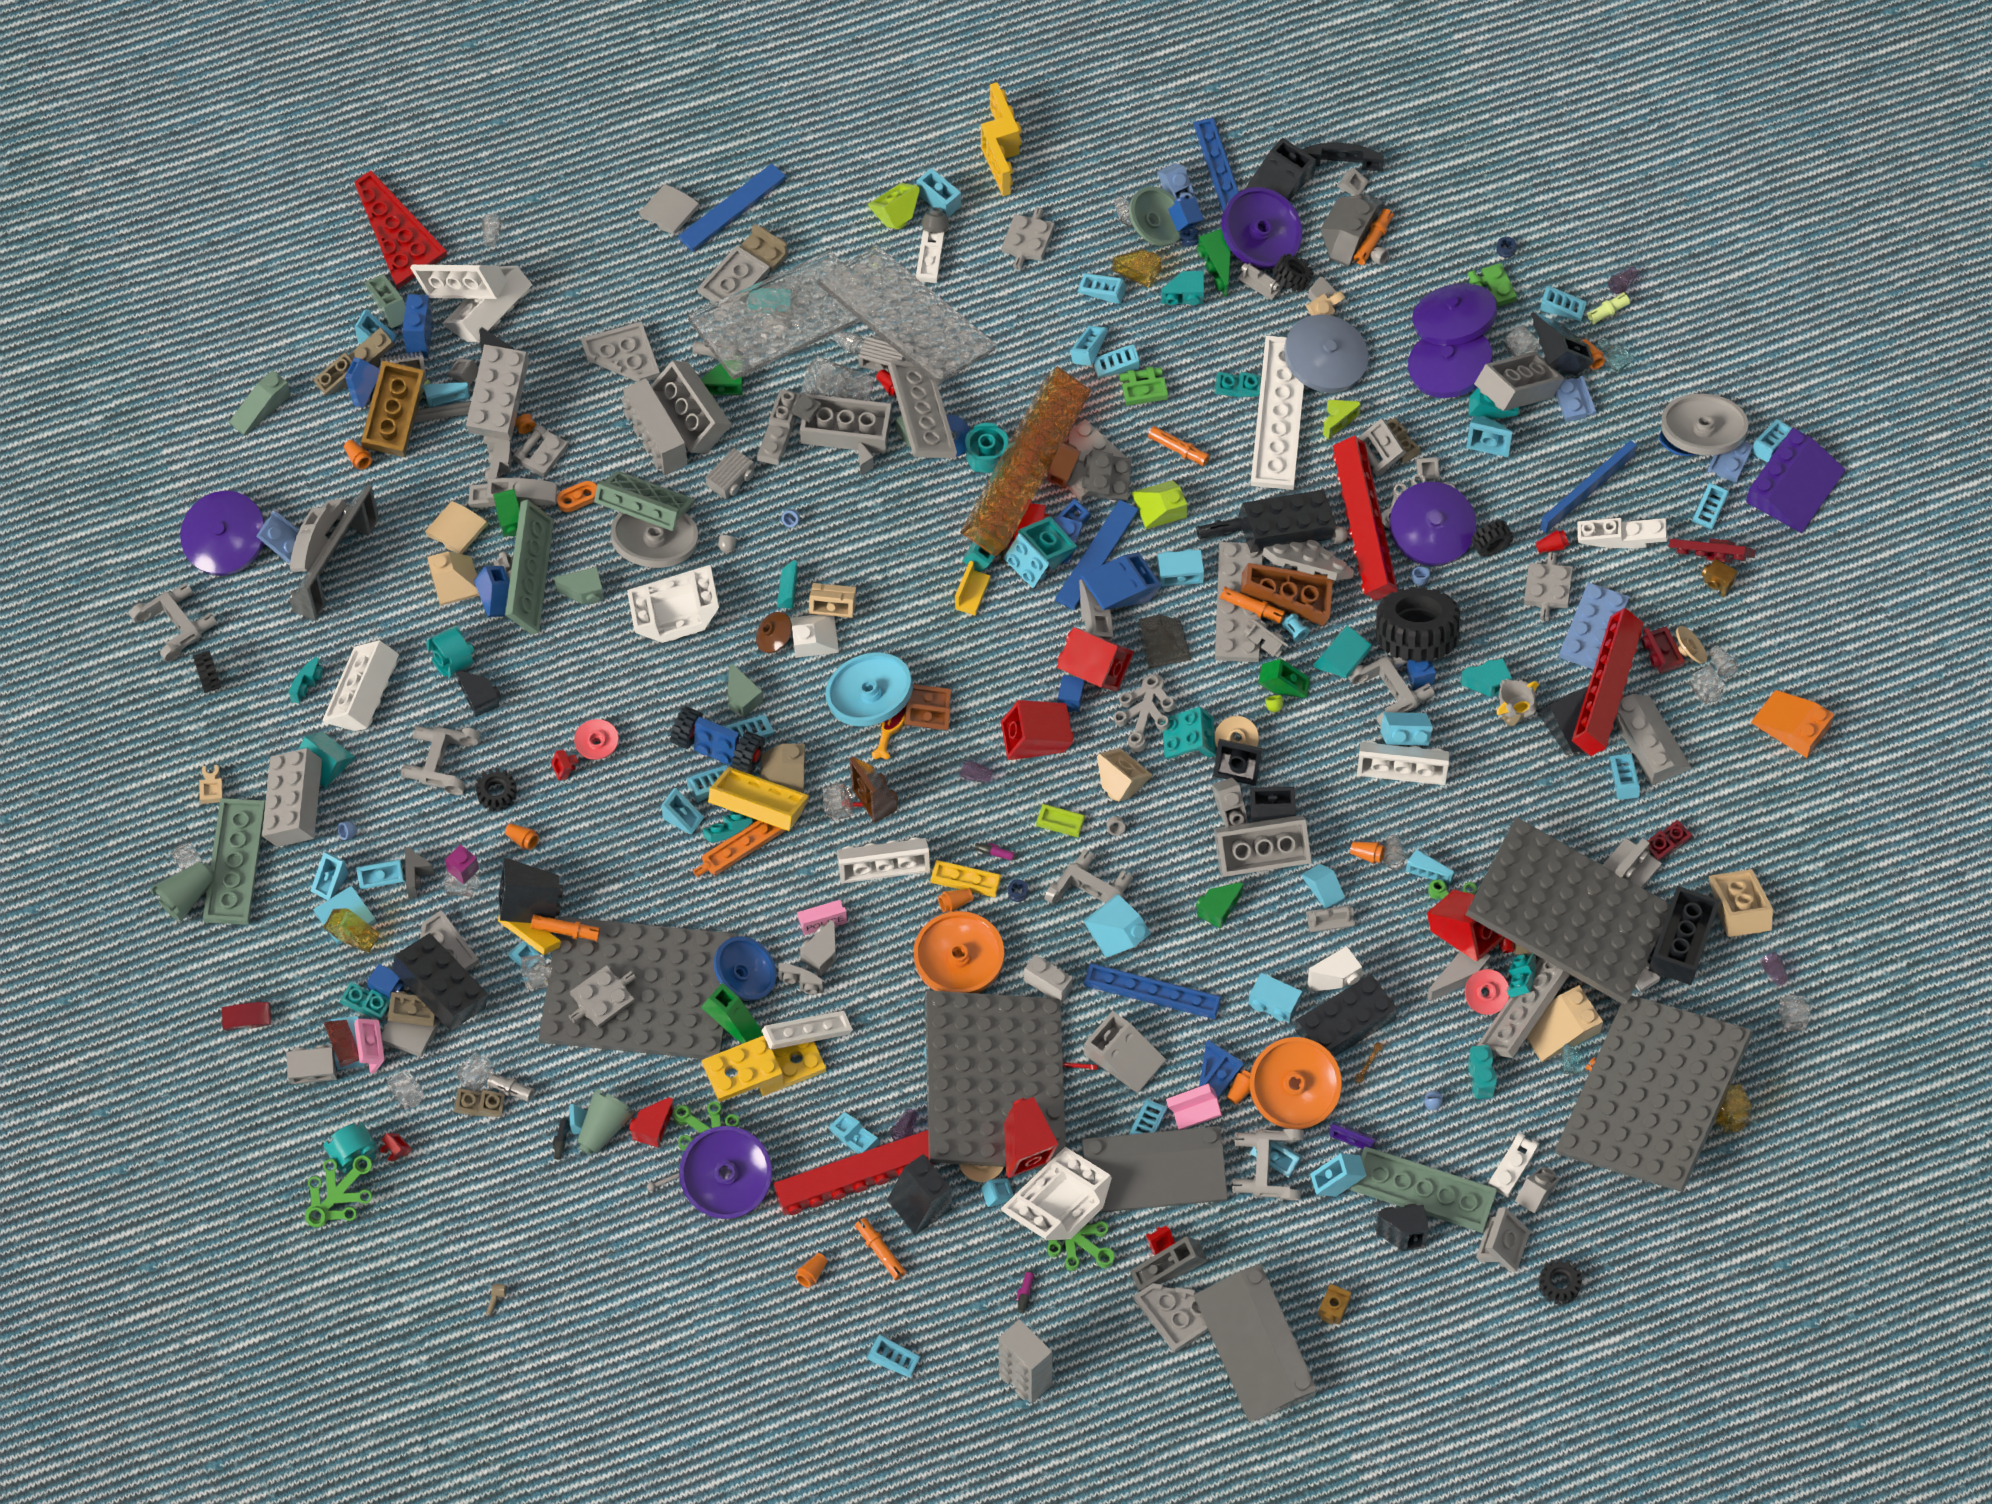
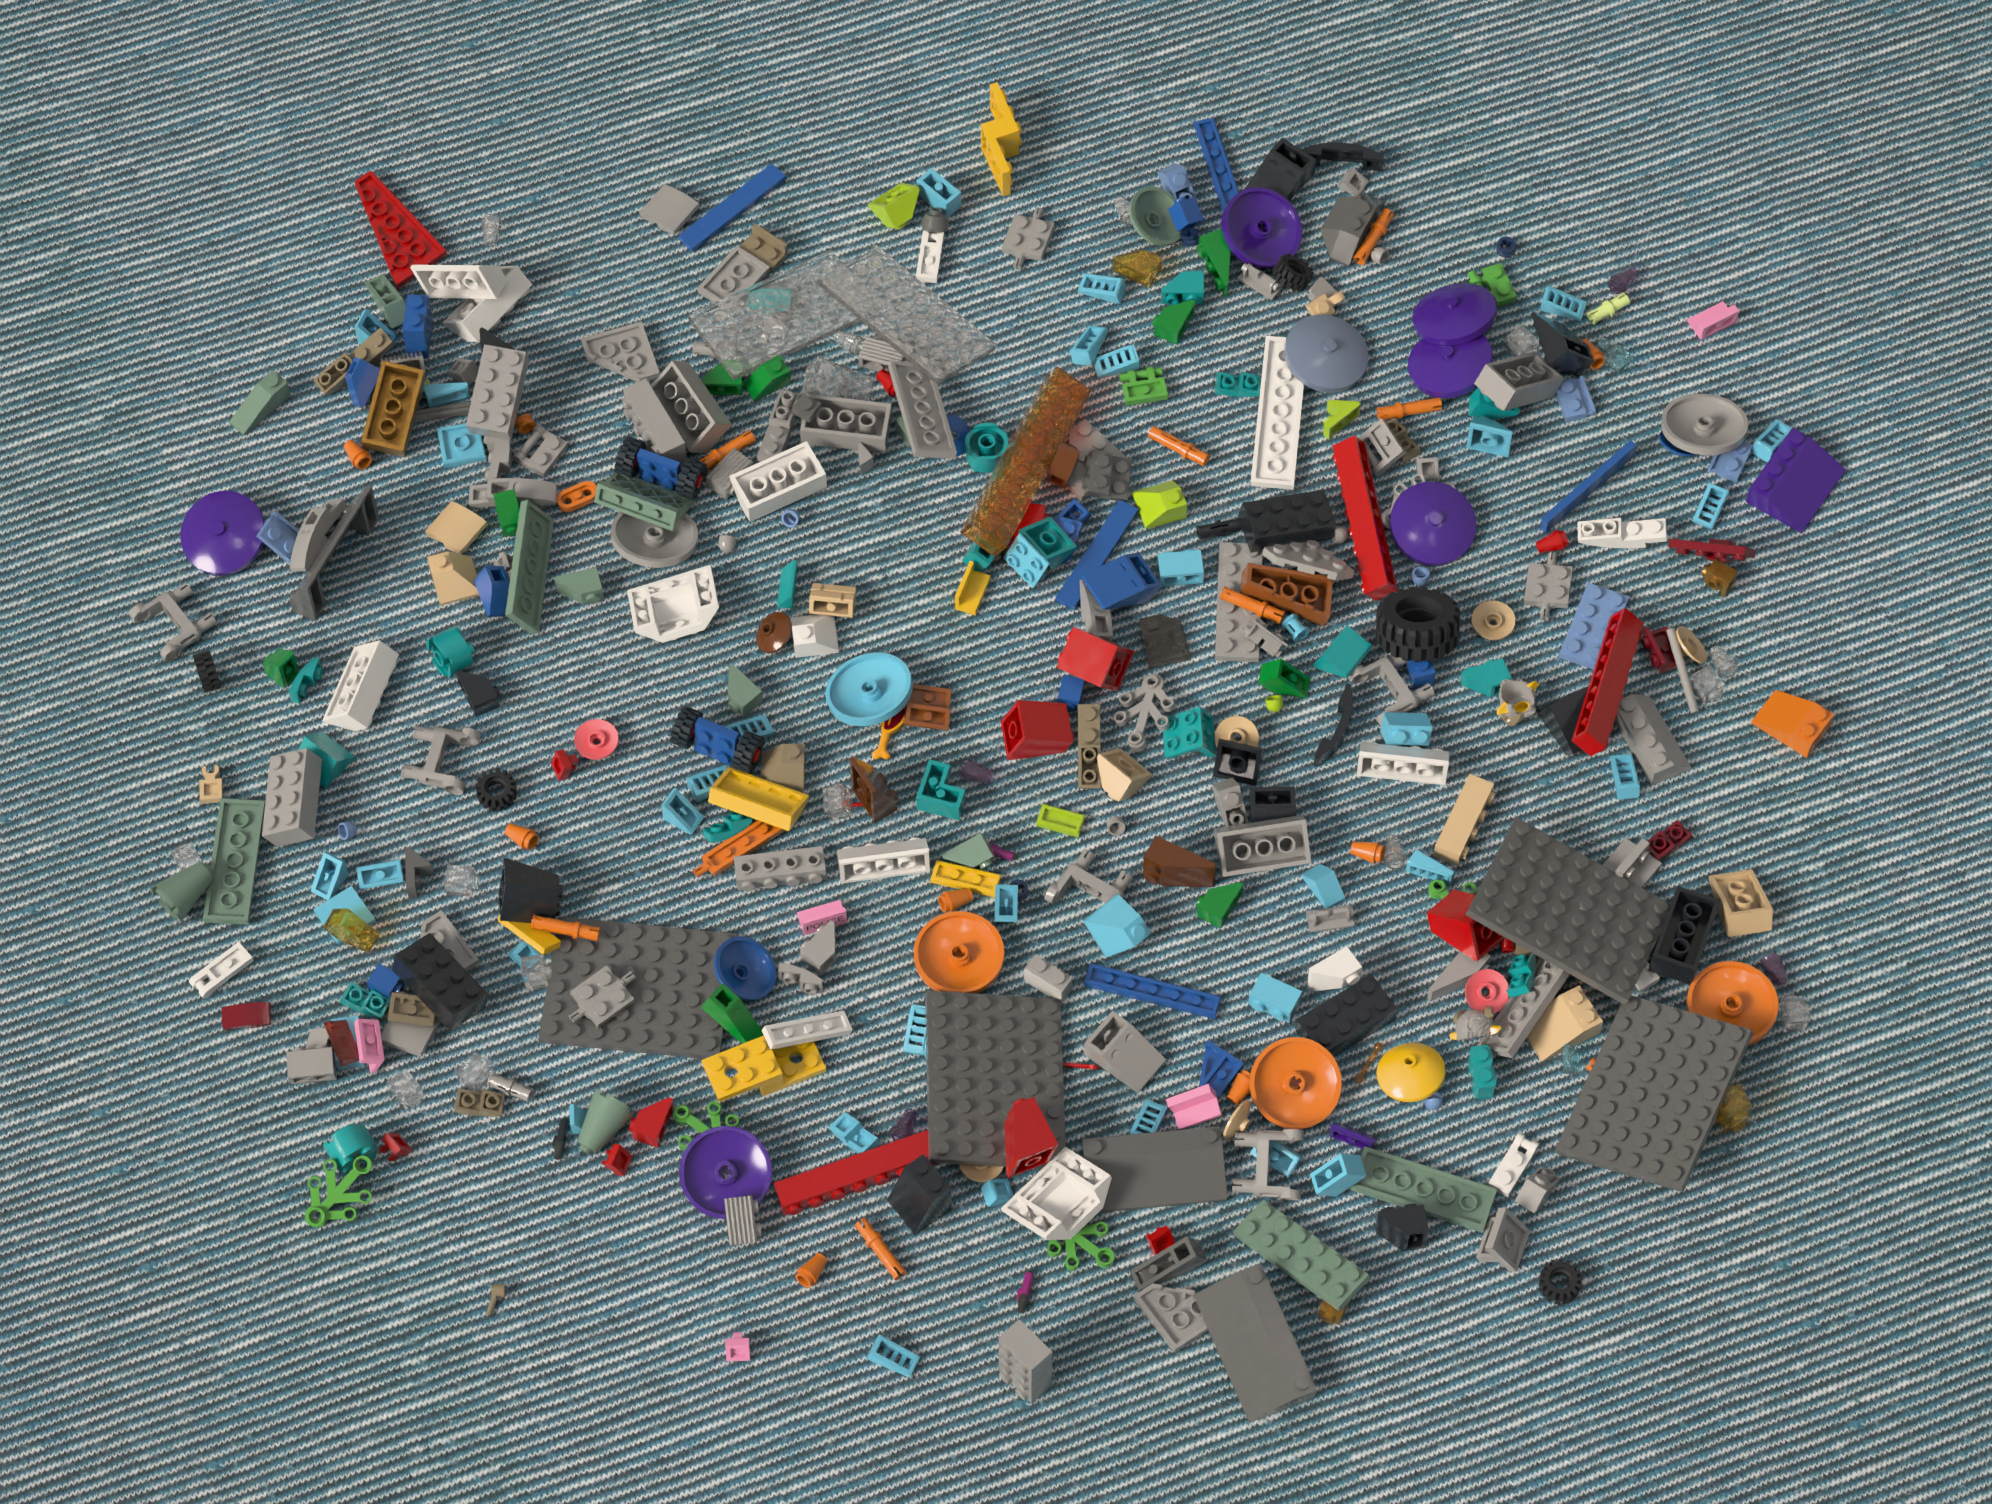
(221, 970): none -> white plate
(281, 667): none -> green slope
(317, 1037): none -> light grey slope
(460, 446): none -> medium azure tile
(462, 864): magenta brick -> none
(618, 1159): none -> red tile
(651, 1186): light grey hinge -> none
(660, 469): none -> plate
(737, 1348): none -> bright pink tile
(738, 443): none -> orange pin
(741, 1220): none -> light grey brick
(768, 379): none -> green slope
(778, 481): none -> white slope
(780, 868): none -> light grey brick
(917, 1016): none -> medium azure slope
(936, 795): none -> teal brick
(972, 852): none -> sand green slope
(1006, 903): none -> medium azure slope
(1088, 746): none -> dark tan slope
(1174, 321): none -> green slope
(1176, 866): none -> reddish brown slope
(1238, 1121): none -> tan dish
(1301, 1255): none -> sand green plate
(1328, 747): none -> black slope
(1411, 408): none -> orange pin
(1414, 1080): none -> yellow dish
(1463, 820): none -> tan brick
(1474, 1024): none -> light grey hair
(1492, 538): black tyre -> none
(1493, 612): none -> tan dish
(1683, 673): none -> light grey bar
(1713, 319): none -> bright pink panel
(1736, 996): none -> orange dish

